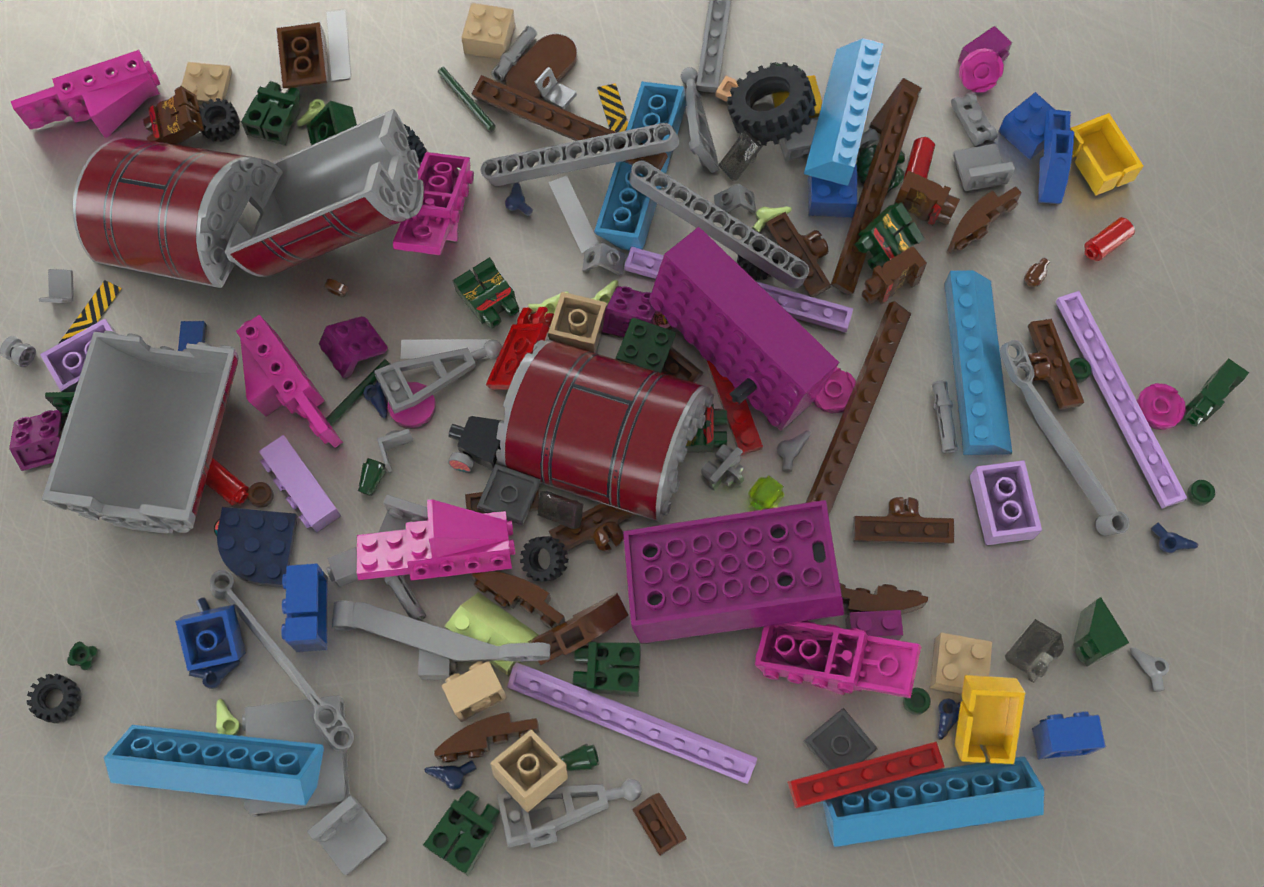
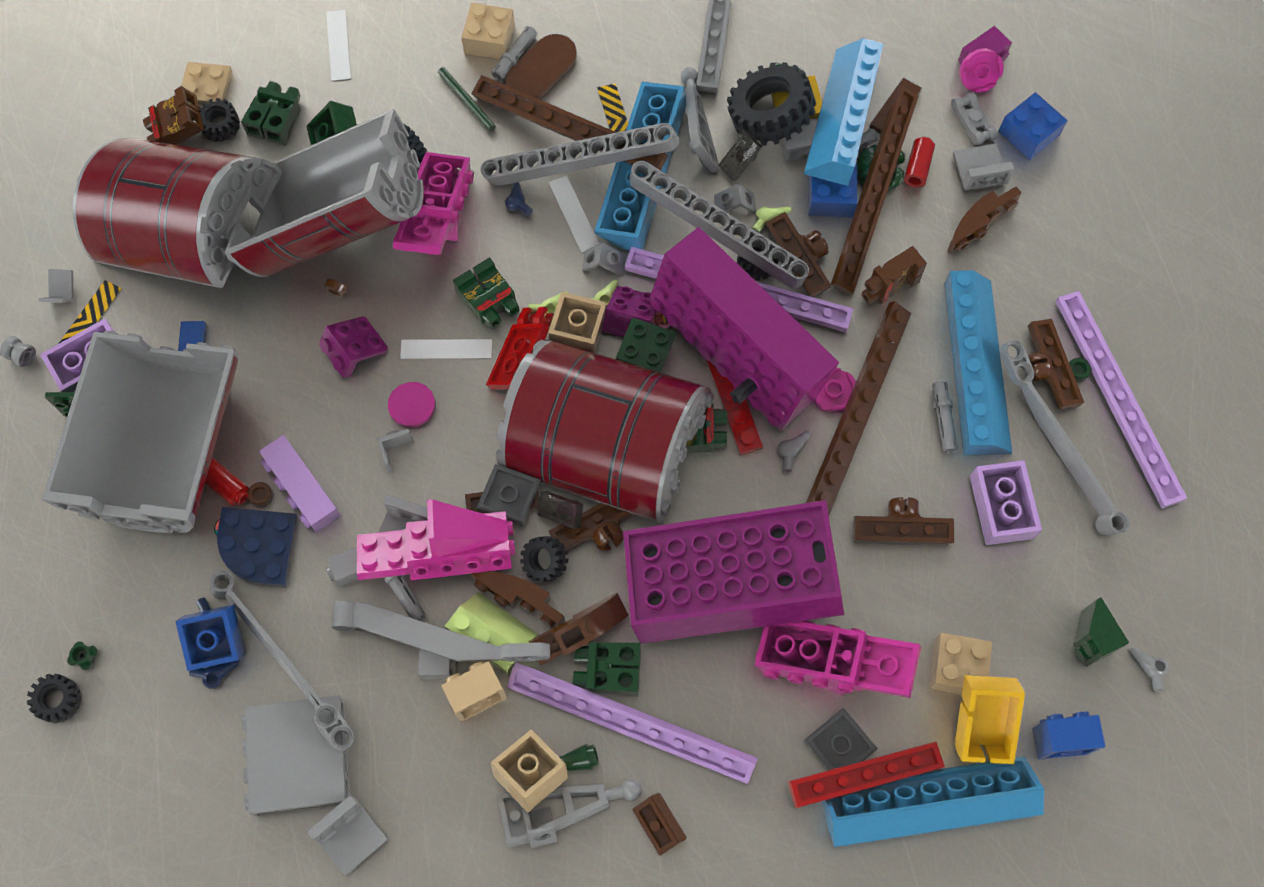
(36, 439): magenta bracket -> none
(105, 99): dark pink wedge -> none
(216, 764): dark azure slope -> none
(224, 721): yellowish green animal -> none
(277, 378): dark pink wedge -> none
(302, 55): reddish brown slope -> none
(305, 607): blue piece -> none
(314, 108): yellowish green animal -> none
(354, 395): dark green bar -> none
(371, 474): dark green cone -> none
(377, 397): dark blue animal -> none
(397, 389): light grey plate -> none
(451, 775): dark blue animal -> none
(461, 462): light grey tile -> none
(467, 825): dark green hips -> none
(475, 738): reddish brown slope -> none
(478, 440): black torso -> none
(554, 92): light grey bracket -> none
(681, 367): reddish brown slope -> none
(724, 89): light nougat plate -> none
(730, 459): light grey hips -> none
(766, 493): clear neon green head -> none
(877, 623): magenta brick -> none
(884, 599): reddish brown slope -> none
(888, 235): dark green hips -> none
(919, 701): dark green tile -> none
(927, 199): reddish brown hips -> none
(948, 716): dark blue animal -> none
(1035, 650): clear smoke bracket -> none
(1036, 273): reddish brown cylinder -> none
(1057, 156): blue slope -> none
(1104, 154): yellow piece -> none
(1109, 239): red brick -> none
(1161, 406): dark pink tile -> none
(1170, 541): dark blue animal -> none
(1201, 492): dark green tile -> none
(1214, 391): dark green hips -> none

